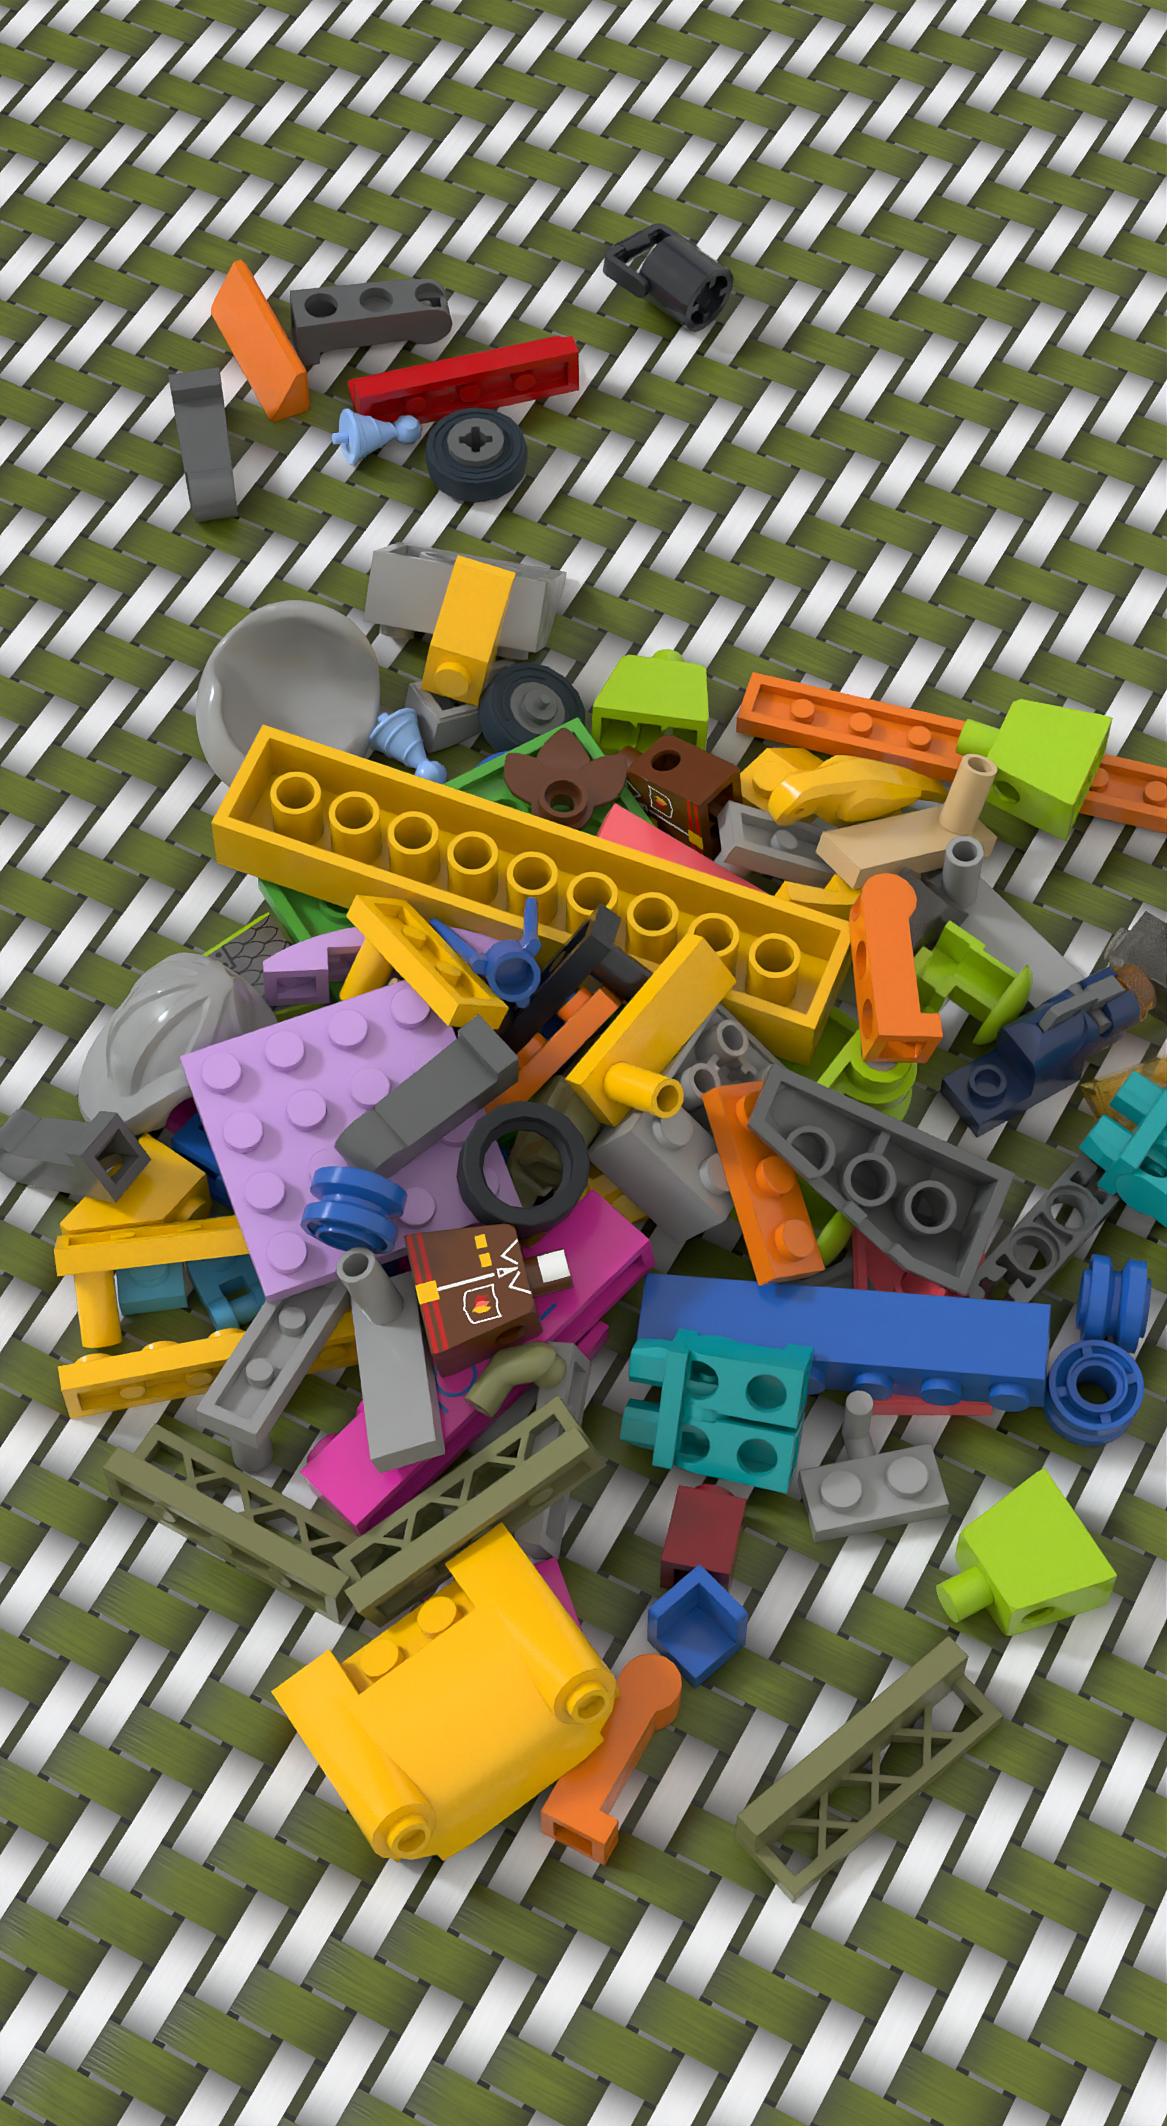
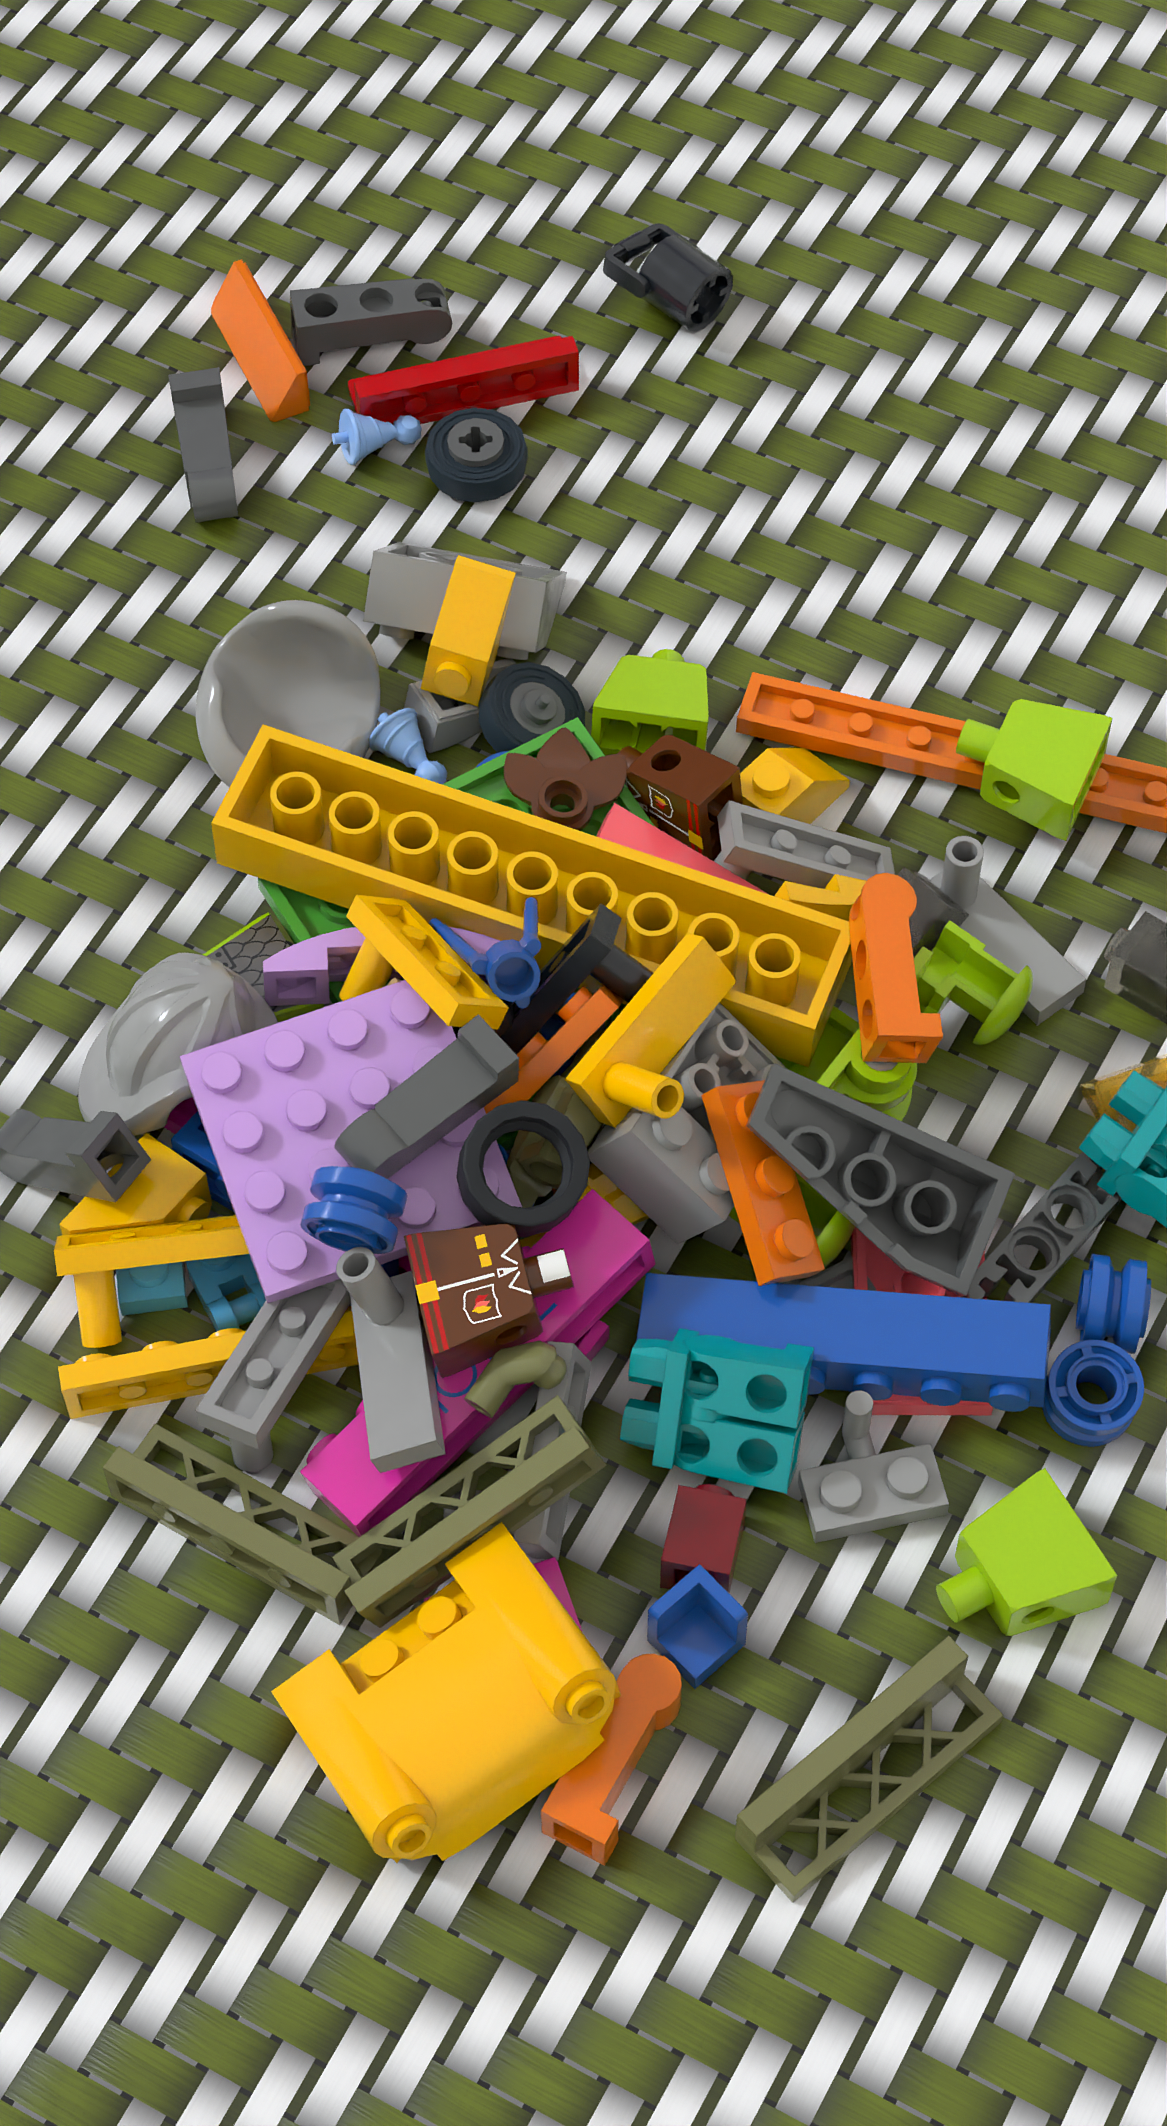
(850, 792): yellow animal -> none
(917, 837): tan piece -> none
(1048, 1047): dark blue plate -> none

